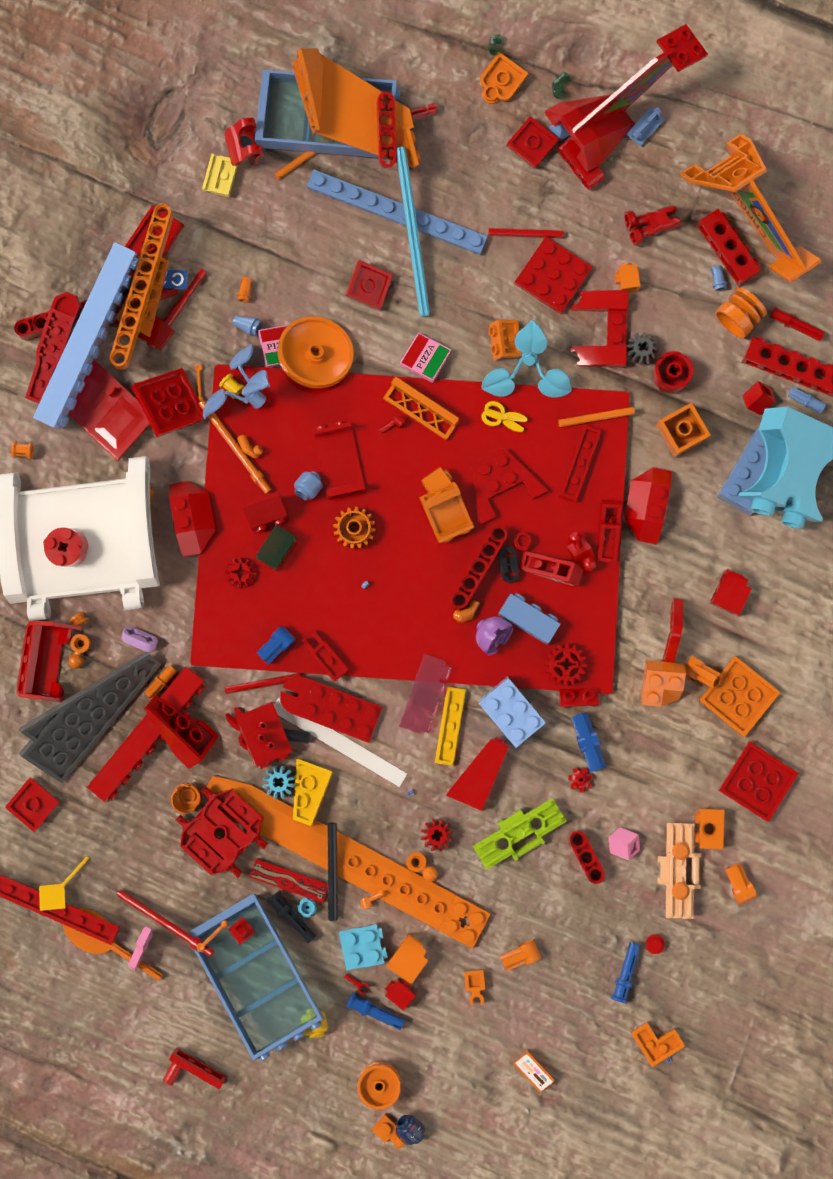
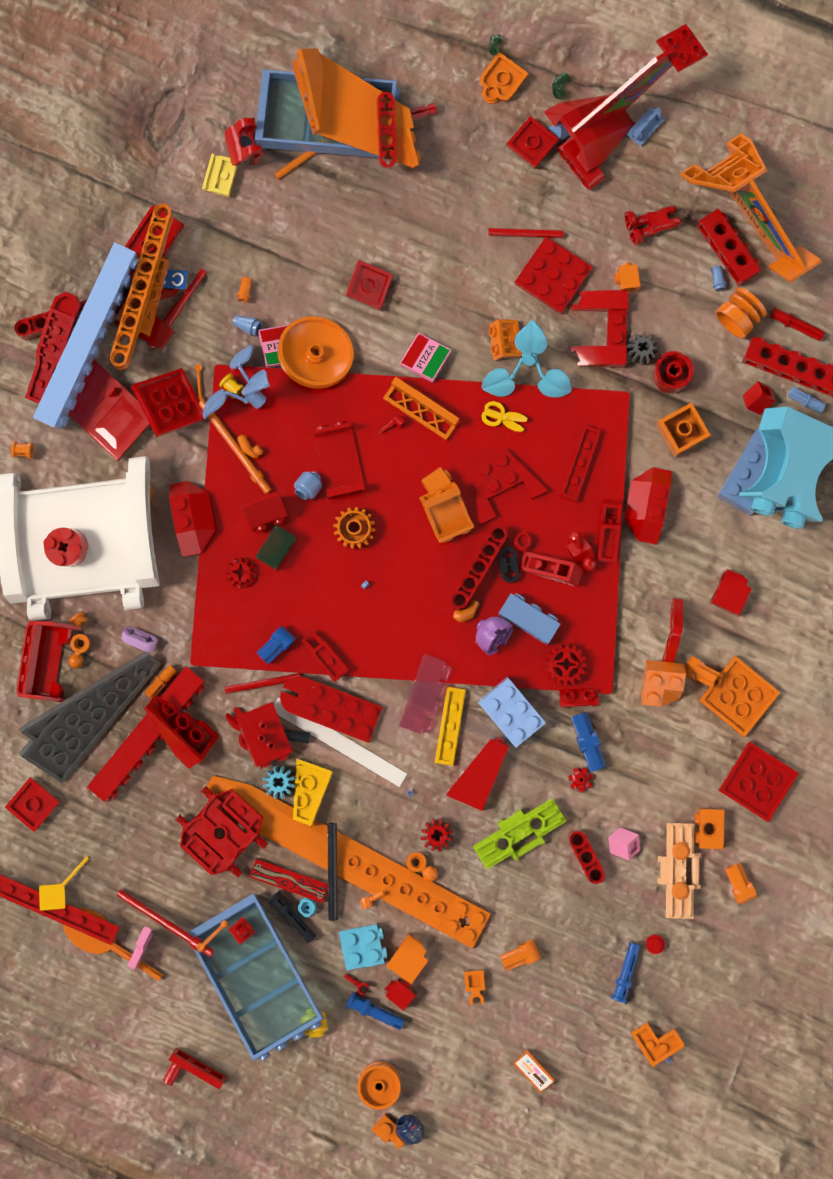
(185, 798): orange hair -> none
(394, 211): medium blue plate -> none
(412, 230): medium azure axle -> none
(596, 417): orange bar -> none

